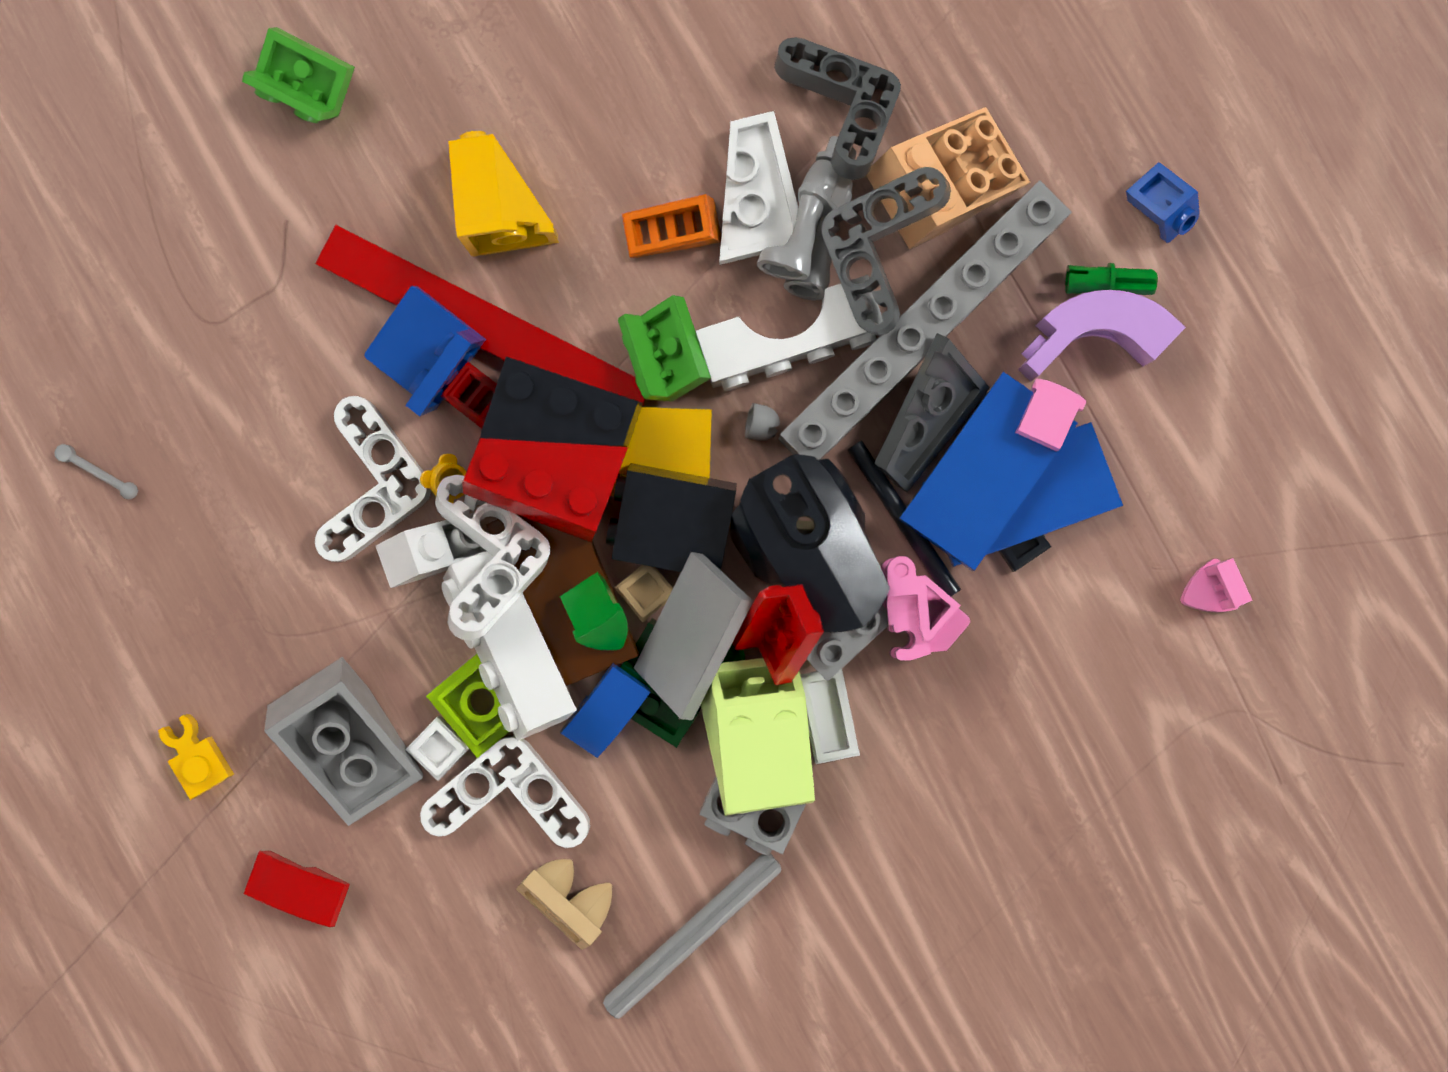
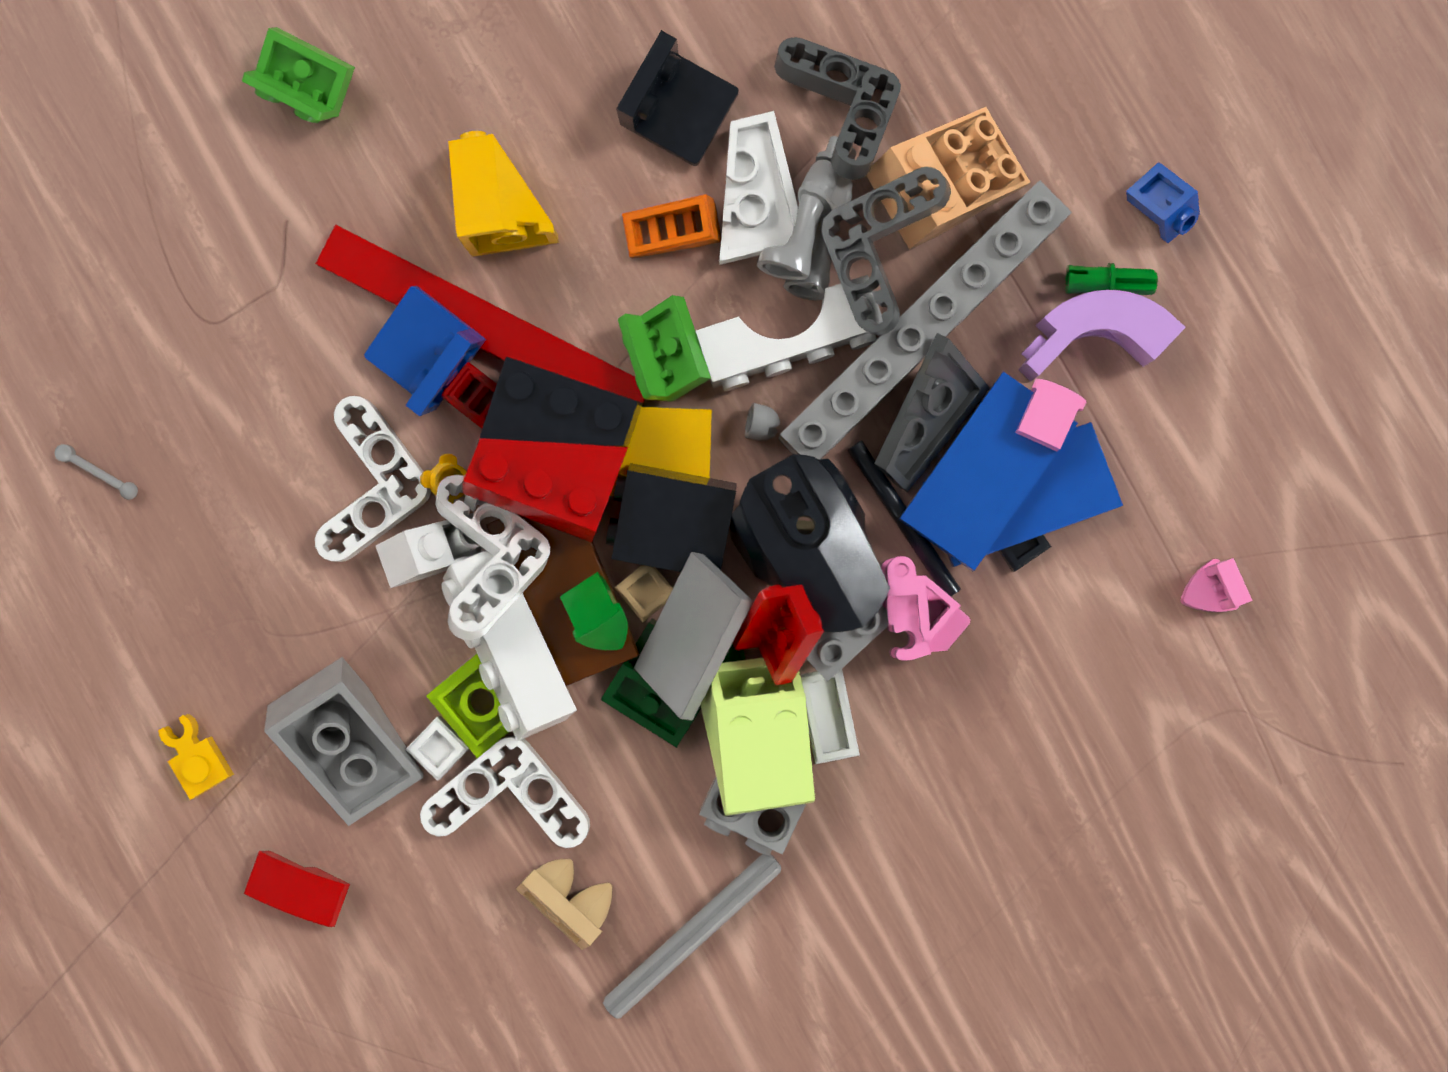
(605, 710): blue slope -> none
(675, 102): none -> black bracket

